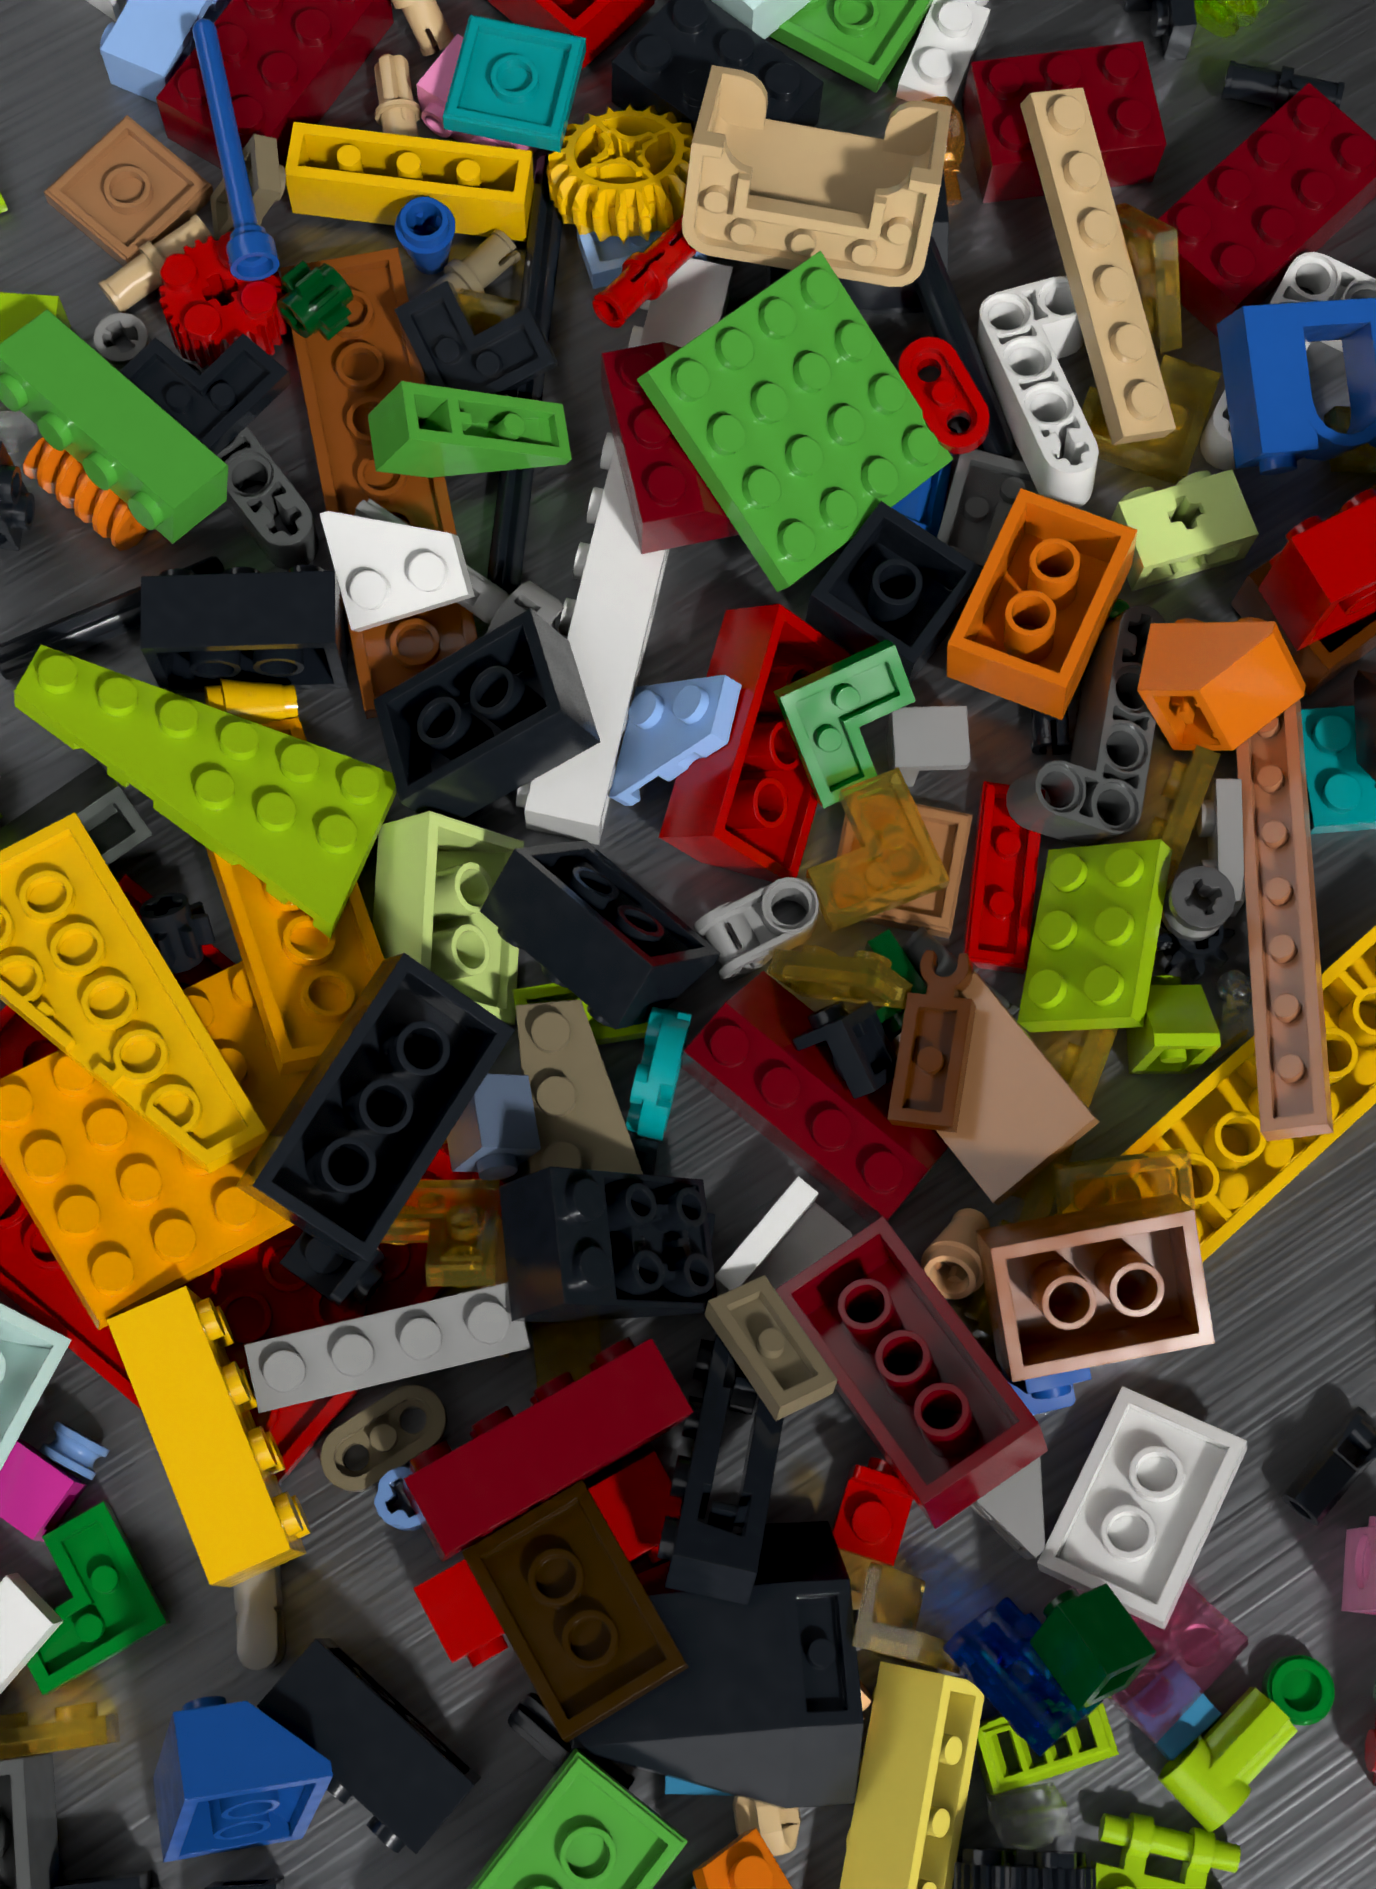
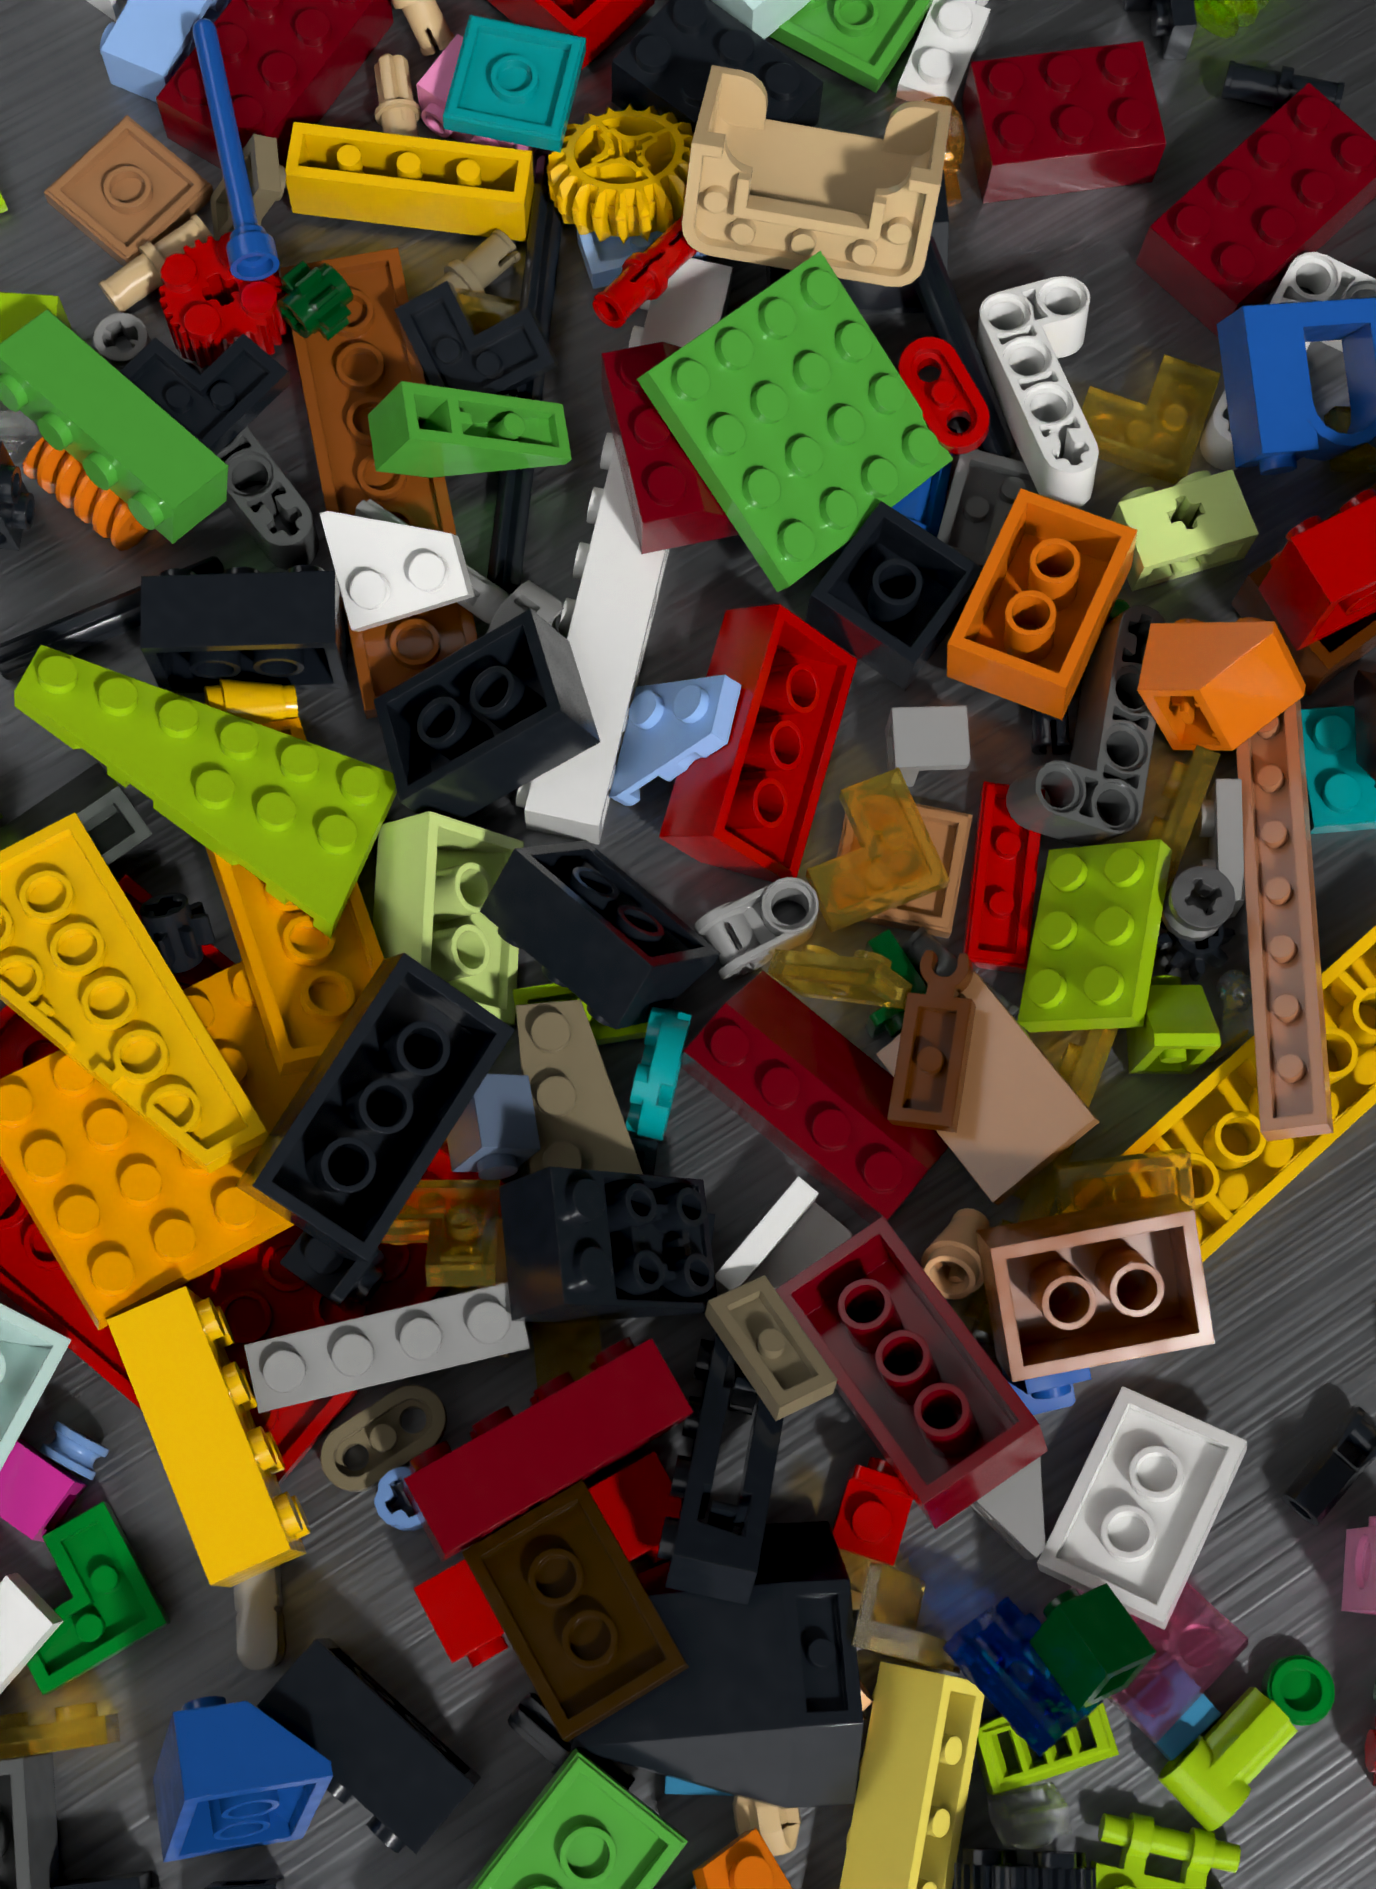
(426, 233): blue cone -> none
(831, 706): plate -> none
(857, 1045): black bracket -> none
(1097, 266): tan plate -> none
(1155, 265): clear yellow plate -> none

